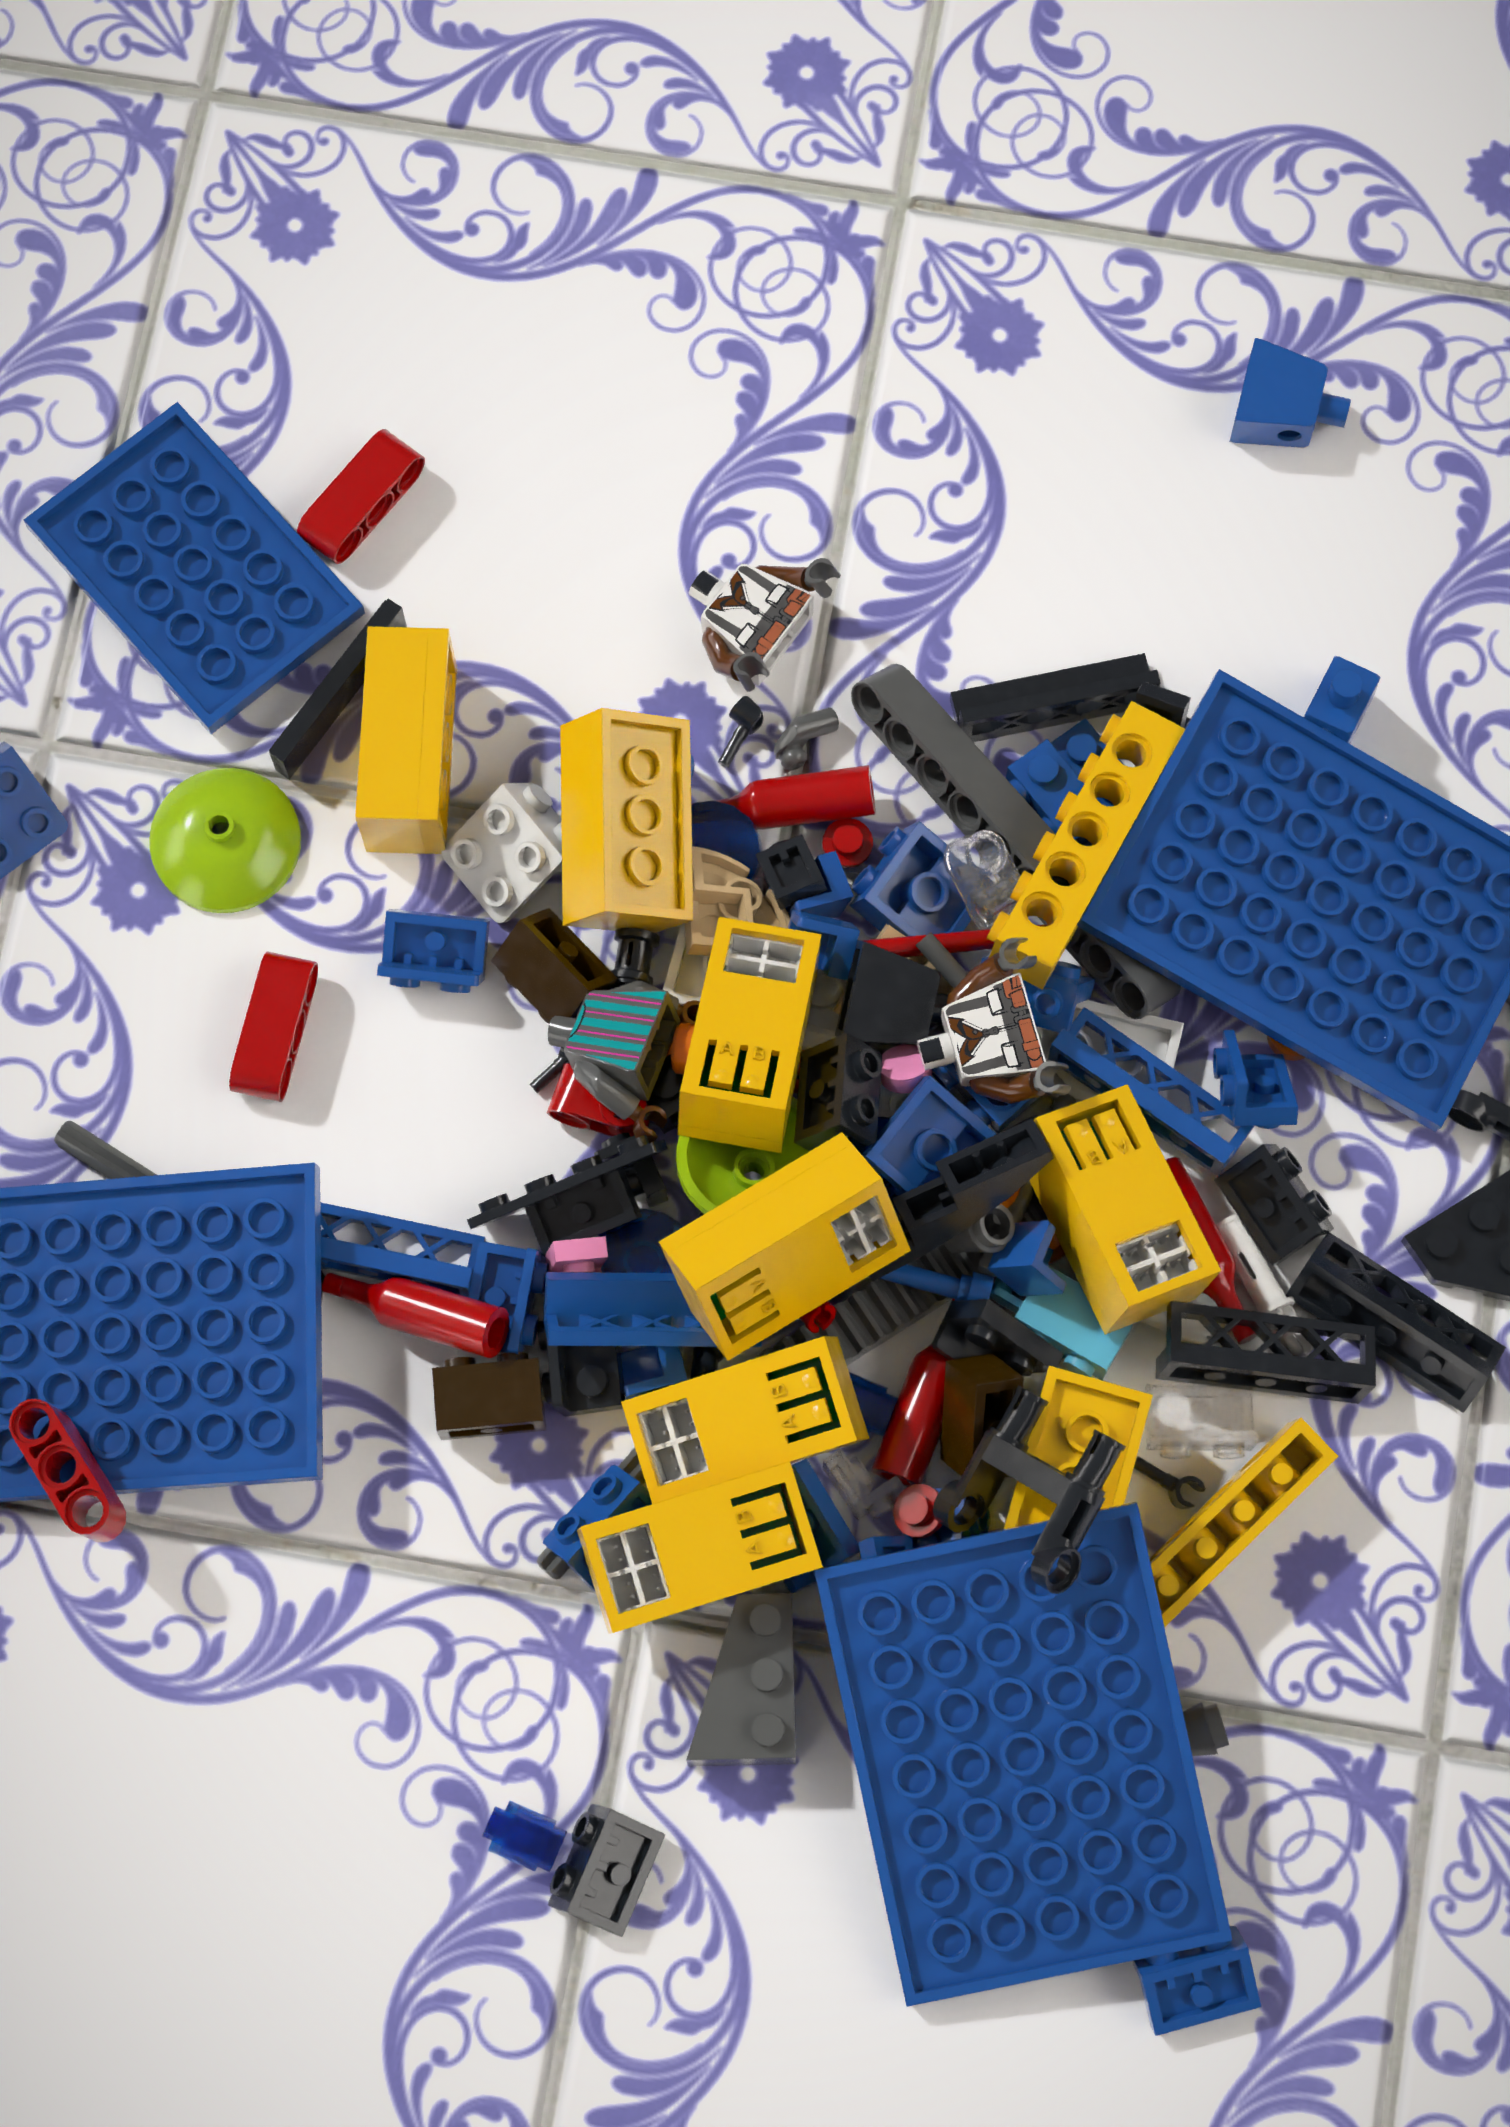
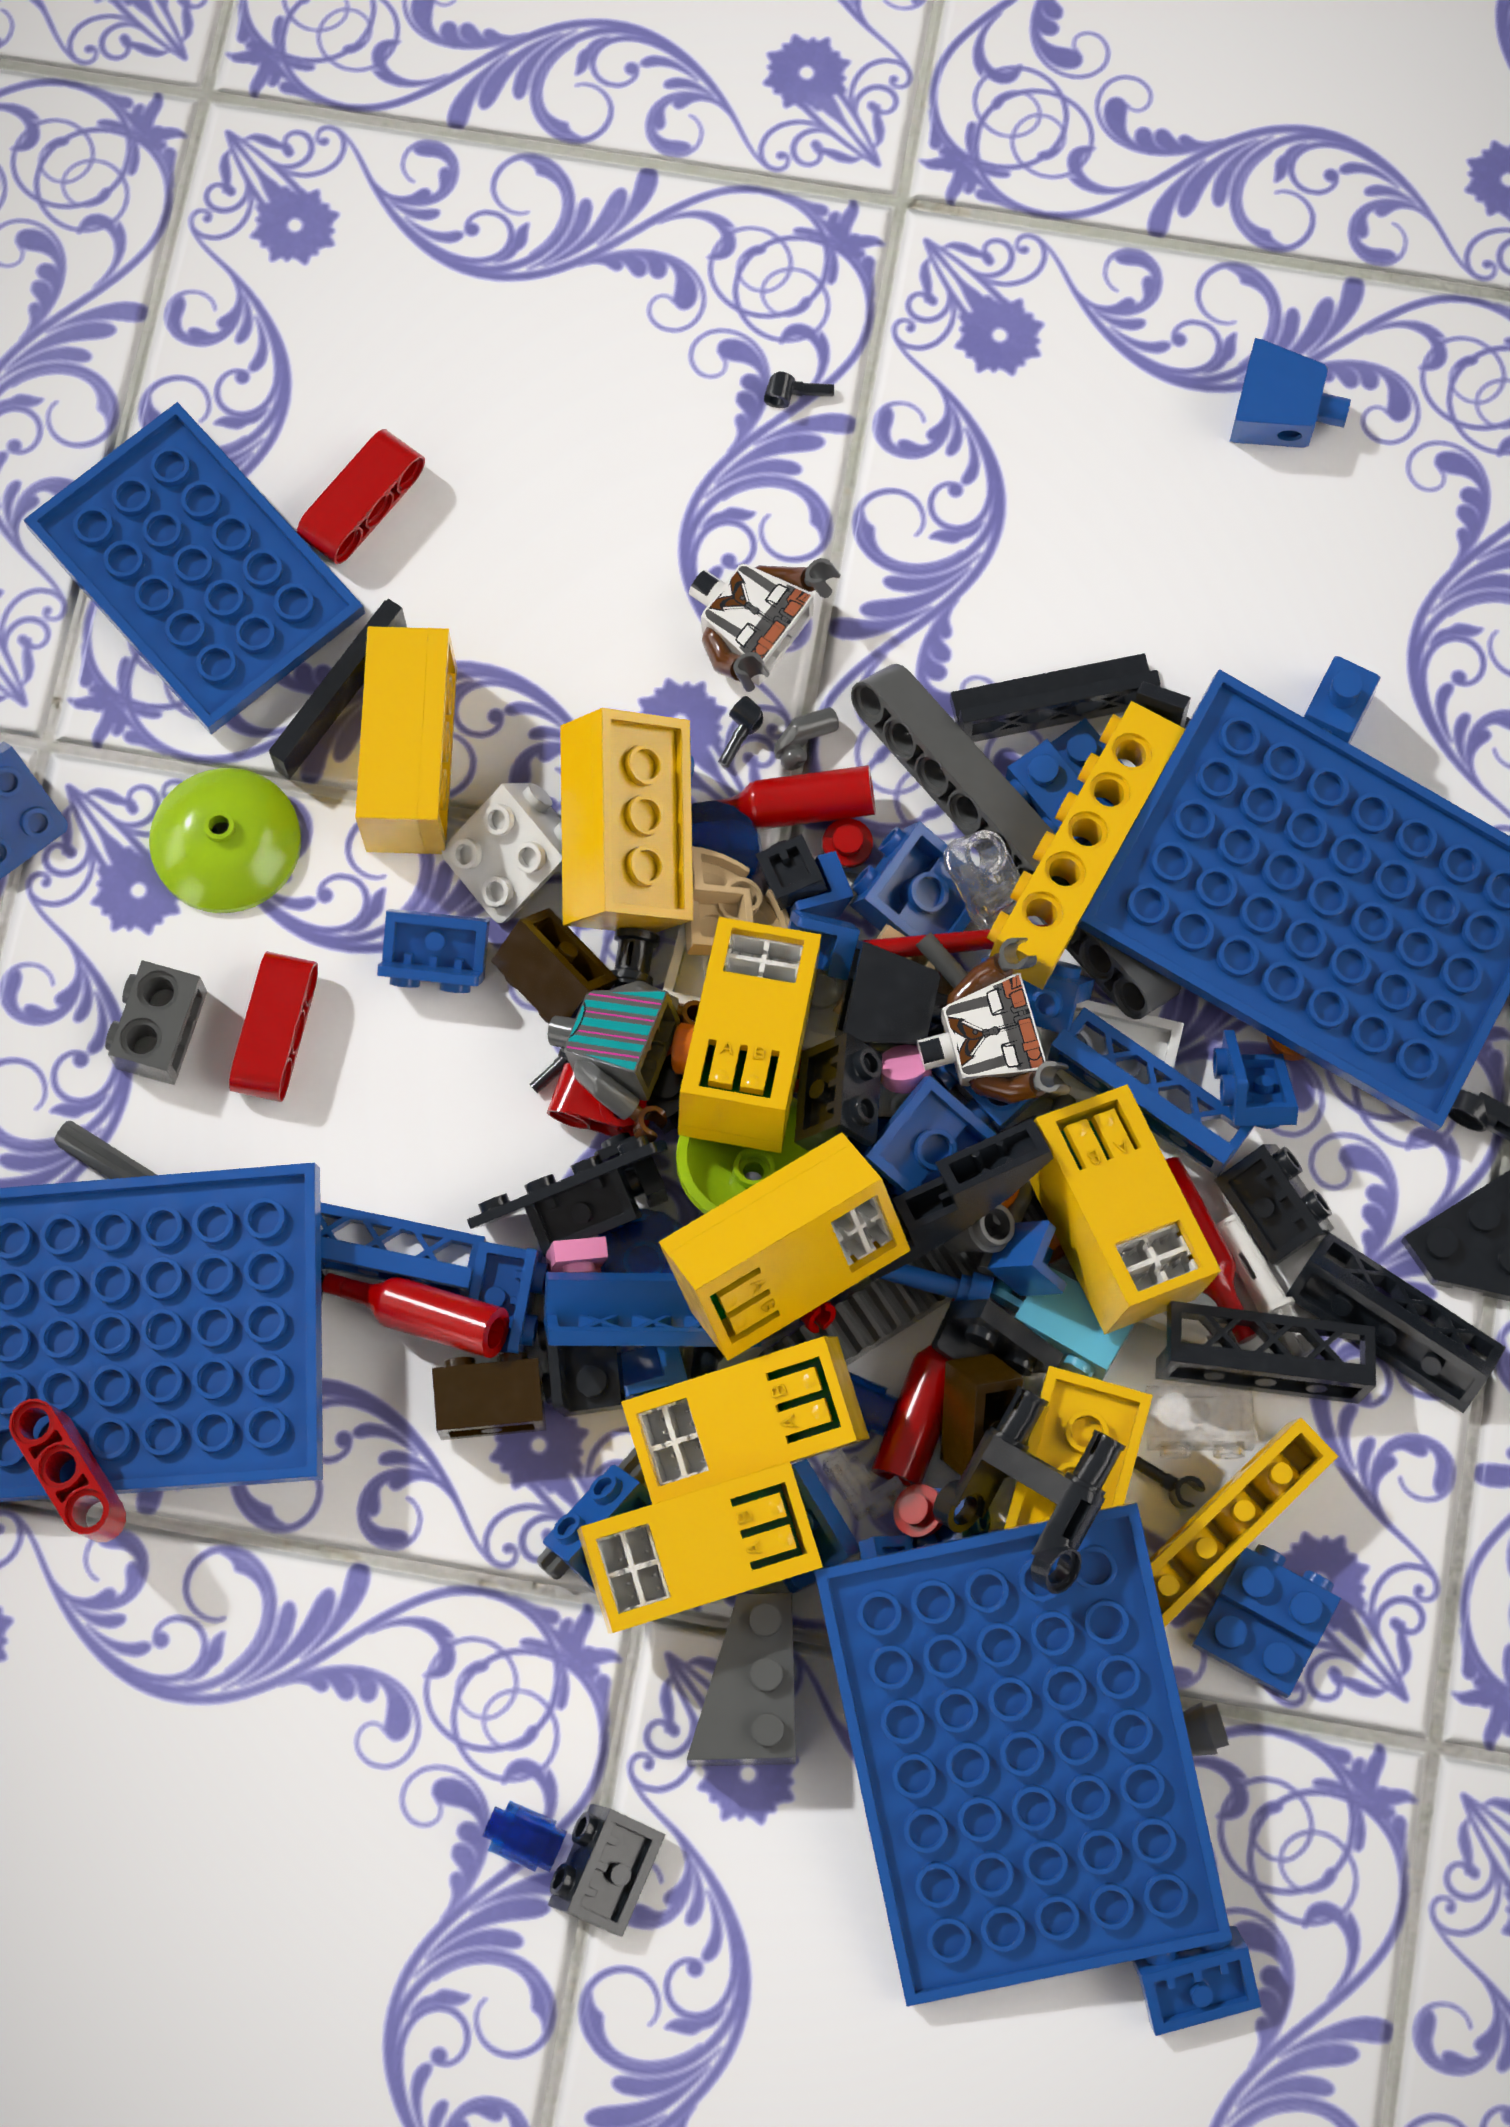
(170, 1023): none -> dark grey brick
(783, 385): none -> black hand
(1267, 1619): none -> blue plate

